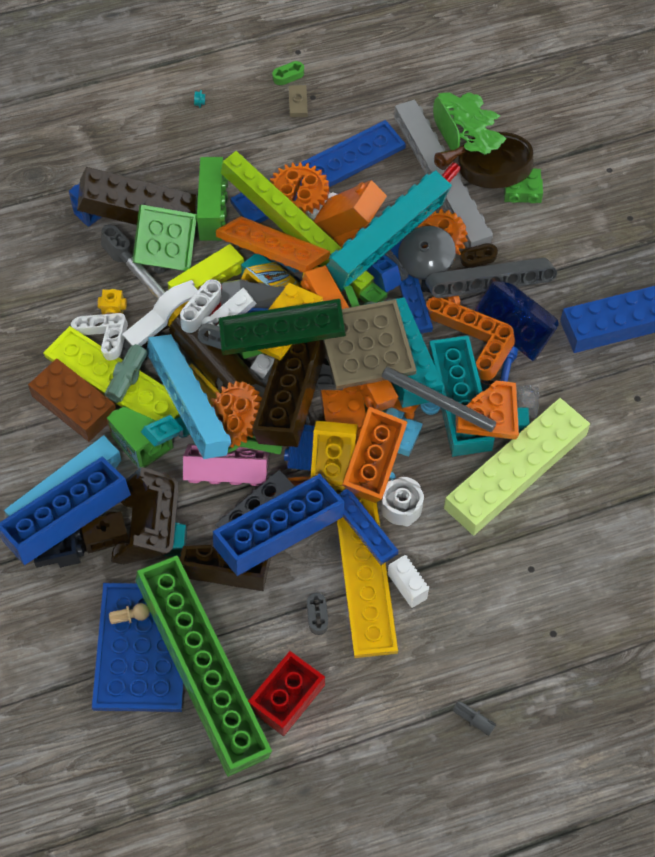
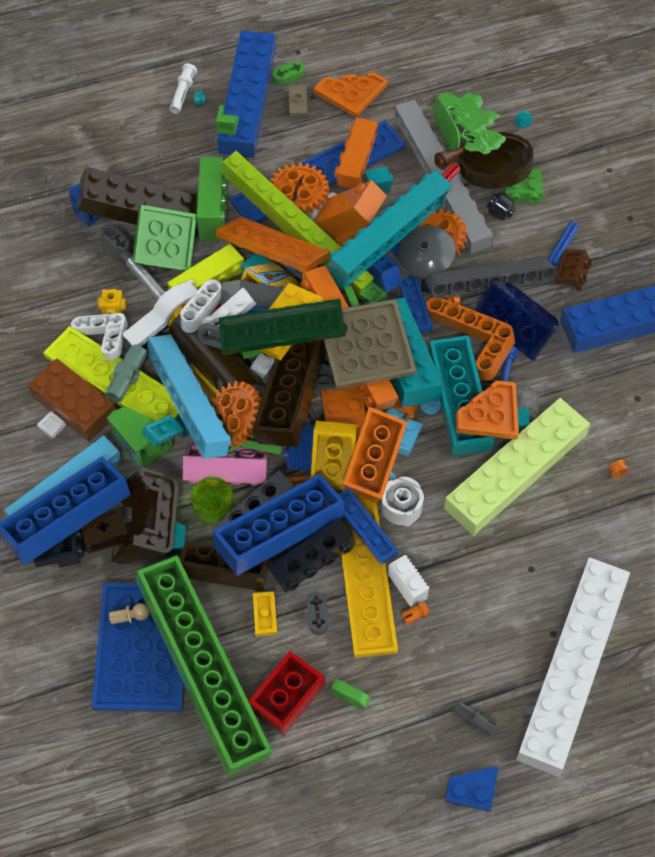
(51, 425): none -> white tile
(184, 81): none -> white pin
(211, 500): none -> clear neon green brick
(226, 123): none -> bright green panel
(248, 91): none -> blue brick
(264, 614): none -> yellow plate
(315, 545): none -> black brick
(349, 694): none -> bright green beam
(351, 92): none -> orange plate
(357, 153): none -> orange brick
(381, 178): none -> teal brick
(415, 613): none -> orange pin
(438, 399): dark grey axle -> none
(473, 789): none -> blue wing
(478, 255): dark brown plate -> none
(501, 206): none -> black head
(523, 119): none -> teal plate
(563, 243): none -> blue axle
(573, 268): none -> reddish brown bracket
(573, 667): none -> white brick
(618, 468): none -> orange bush

